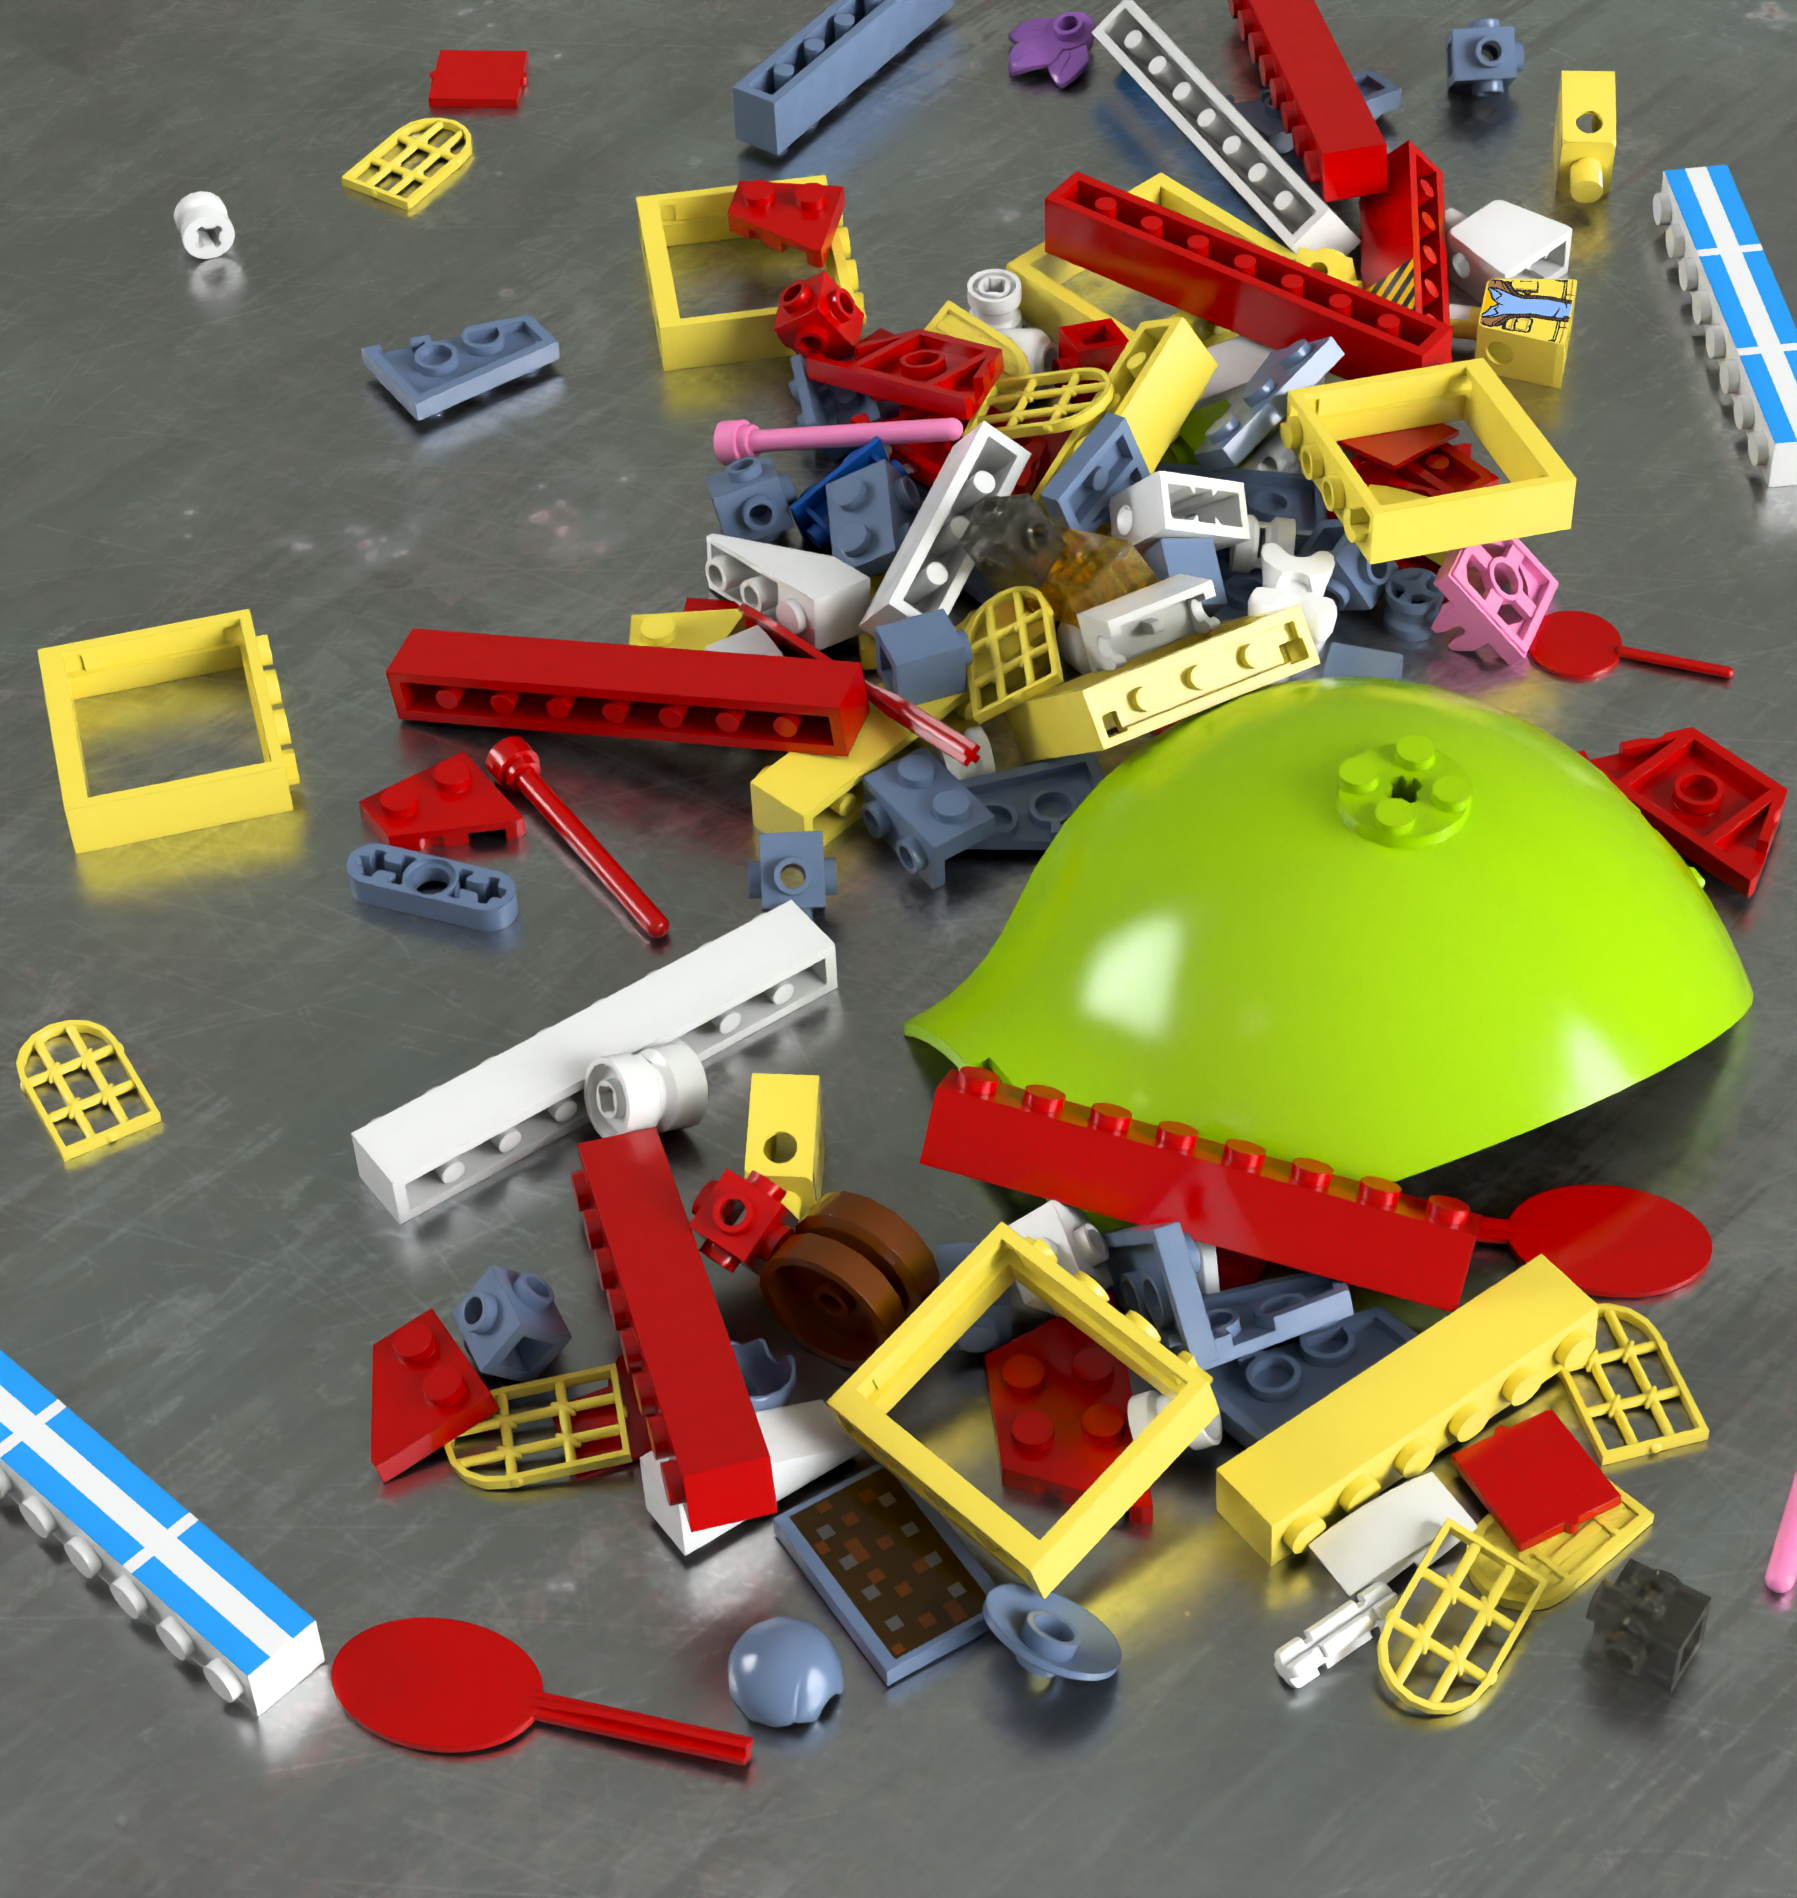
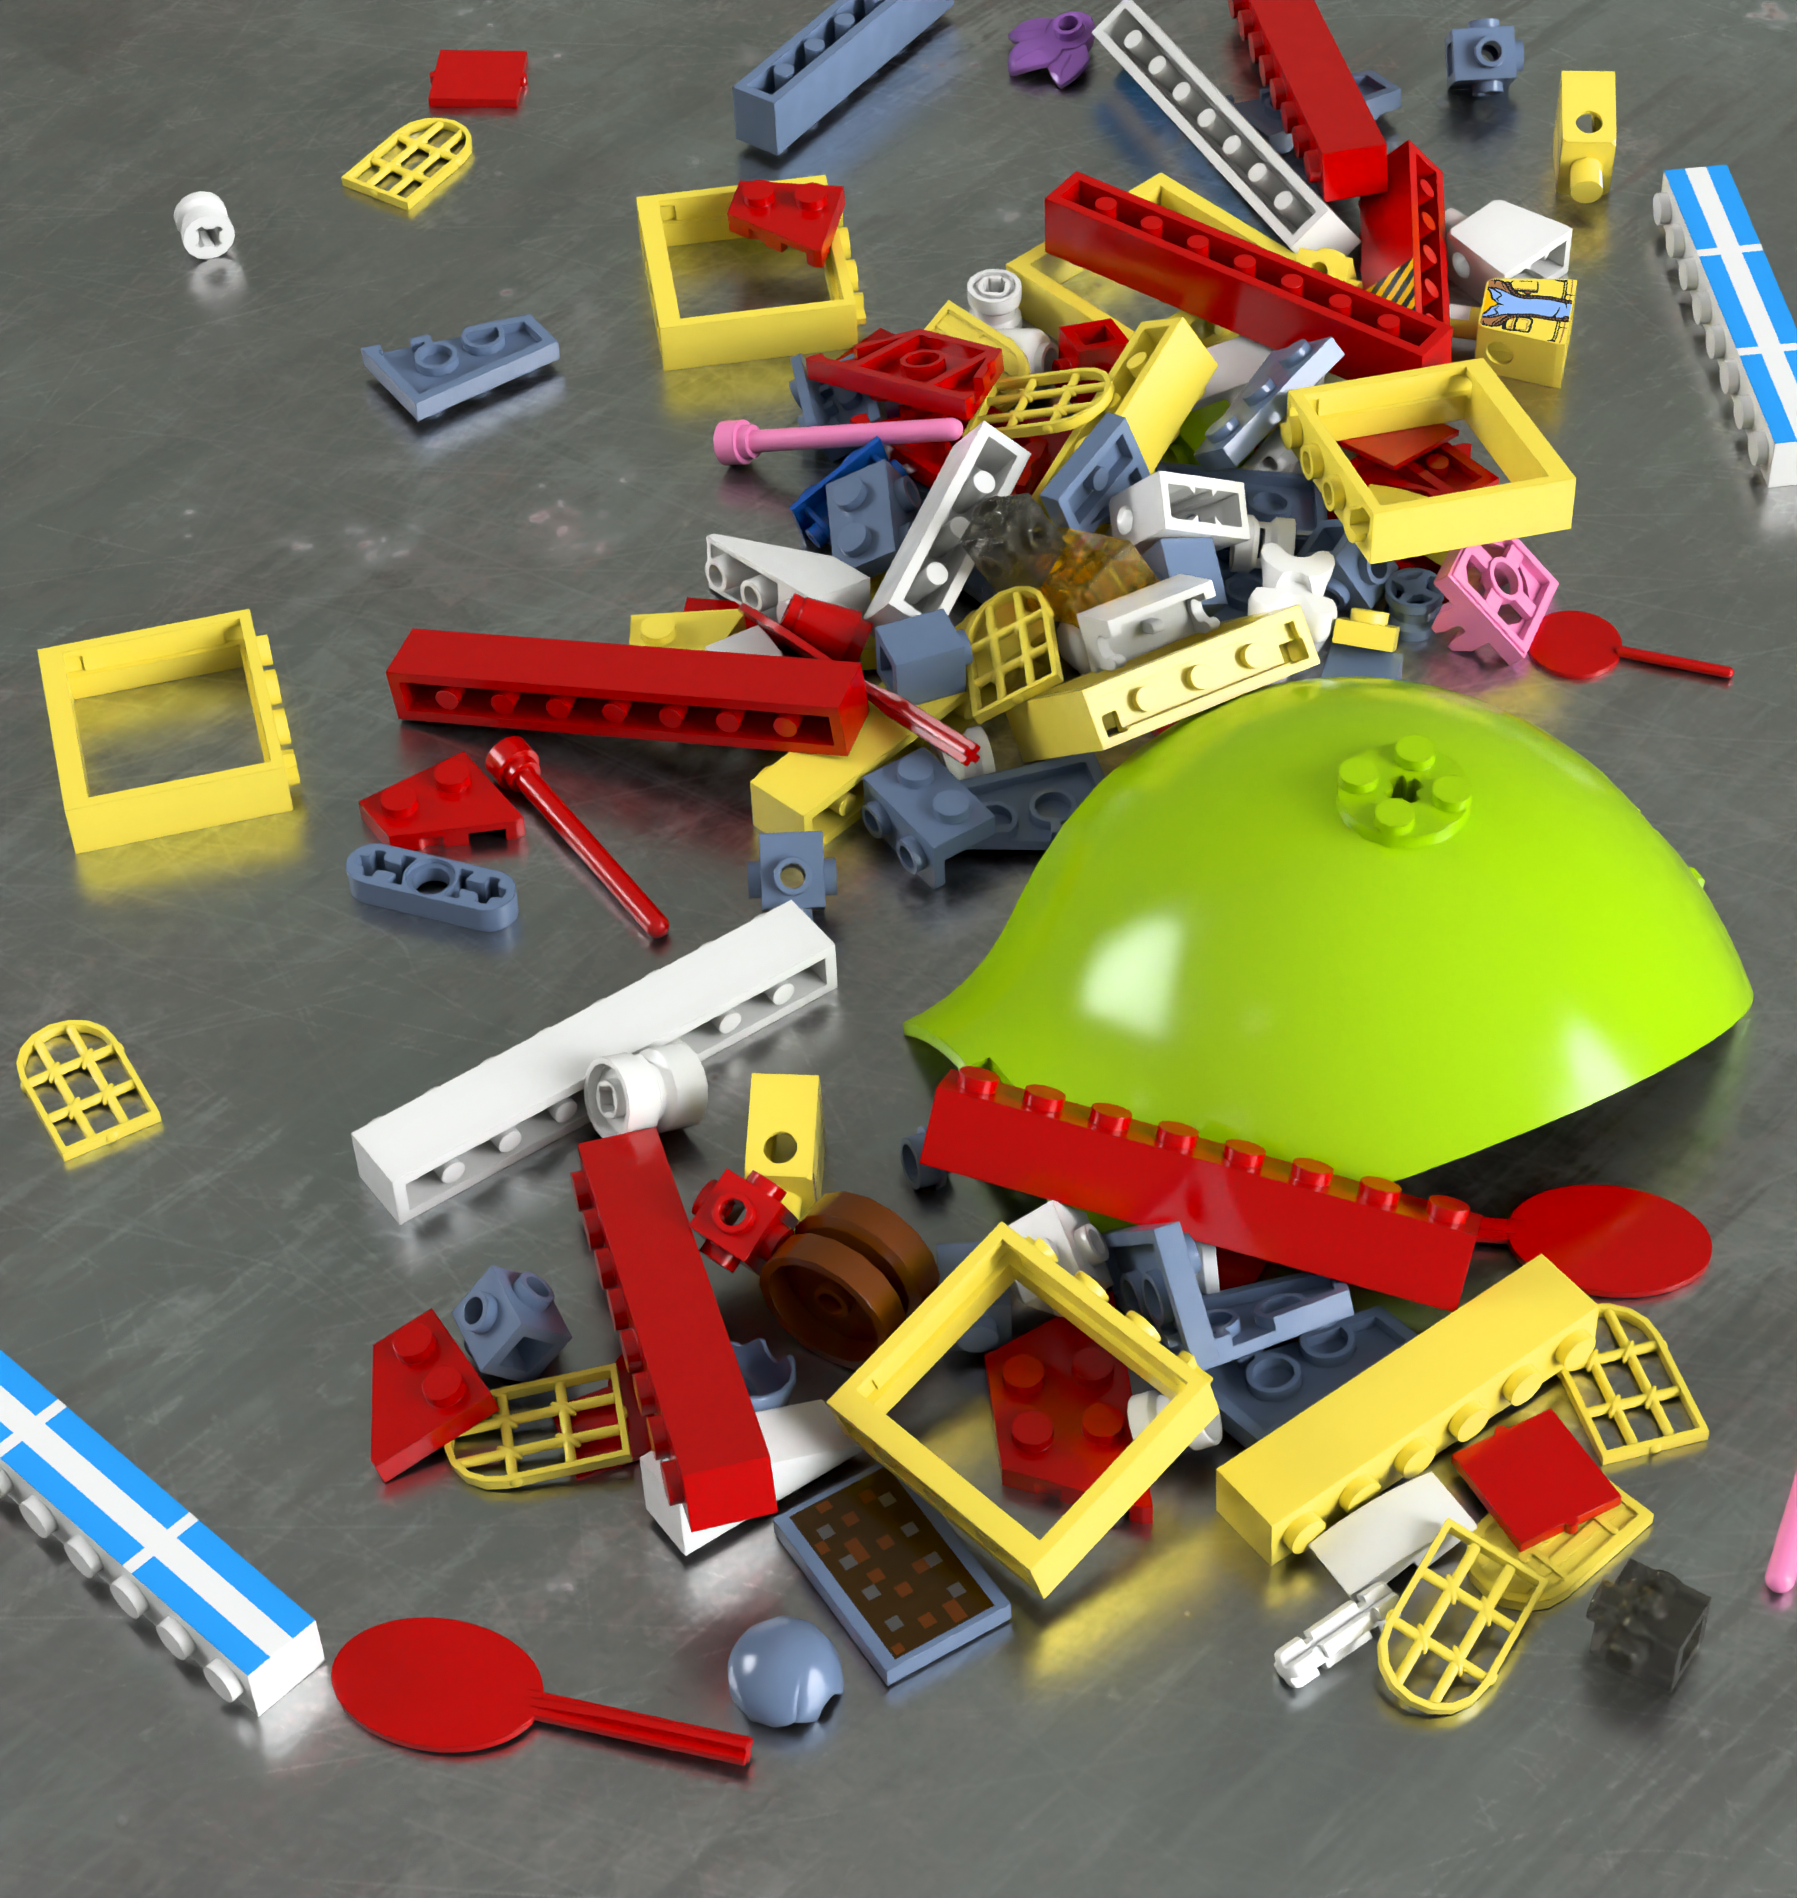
(752, 499): sand blue brick -> none
(818, 318): red brick -> none
(828, 627): none -> red cone
(916, 1173): none -> sand blue plate
(1051, 1634): sand blue dish -> none
(1366, 630): none -> light yellow plate
(1701, 801): red wing -> none

